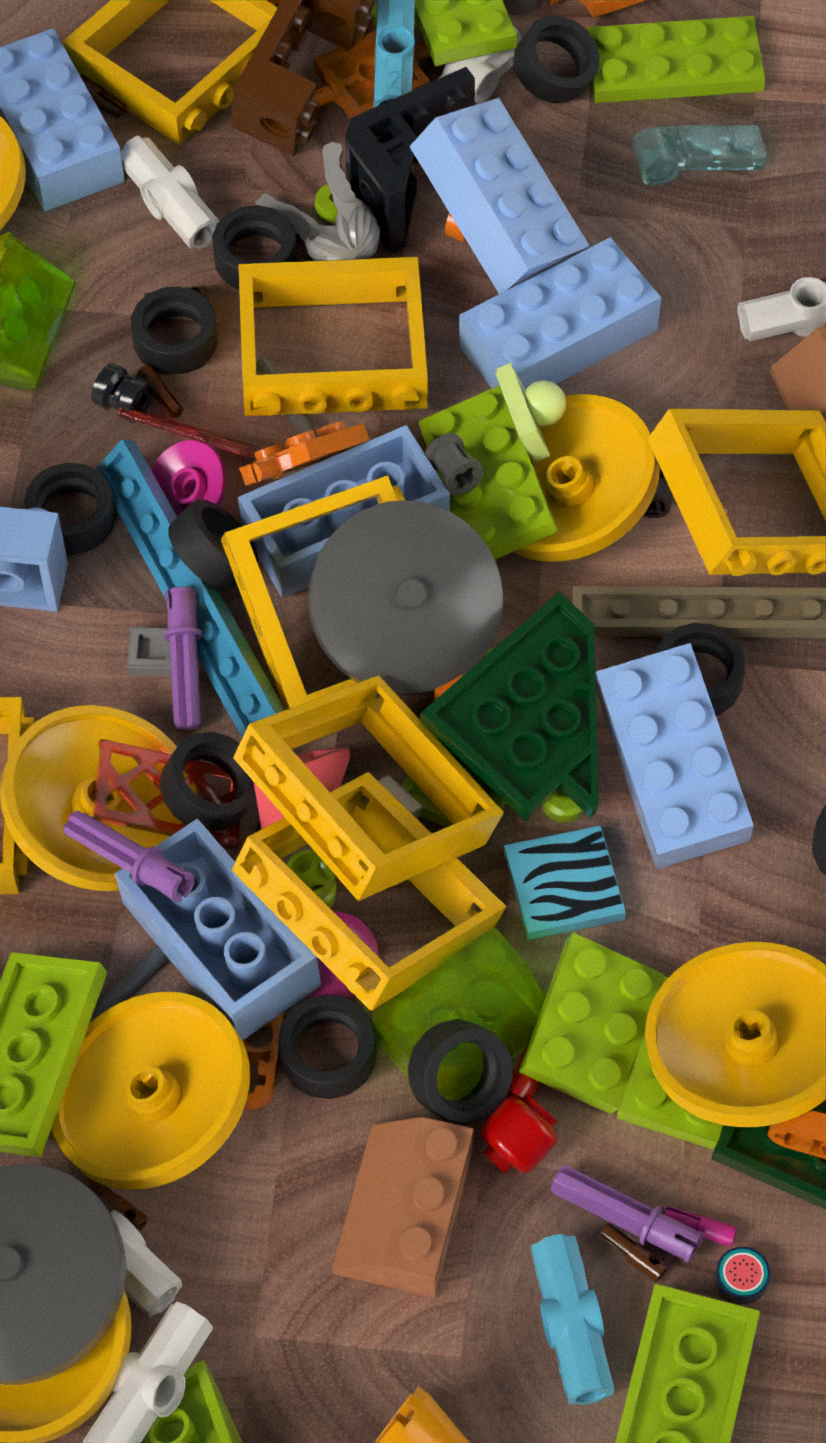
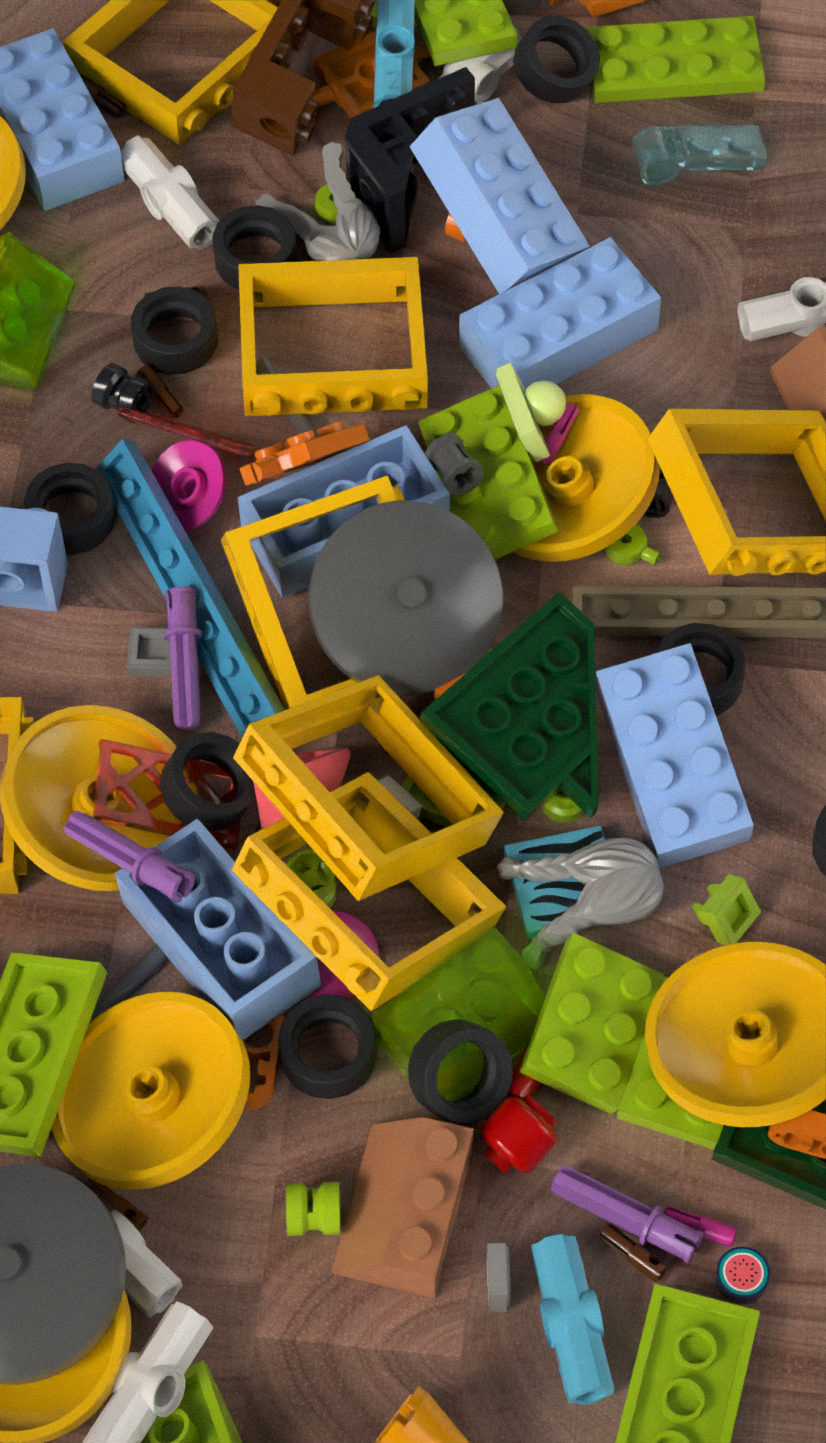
(197, 541): black tyre -> none
(326, 1209): none -> lime wheel
(498, 1277): none -> light grey tile
(556, 435): none -> dark pink pin
(619, 888): none -> light grey hair
(632, 549): none -> lime piece
(728, 909): none -> lime tile

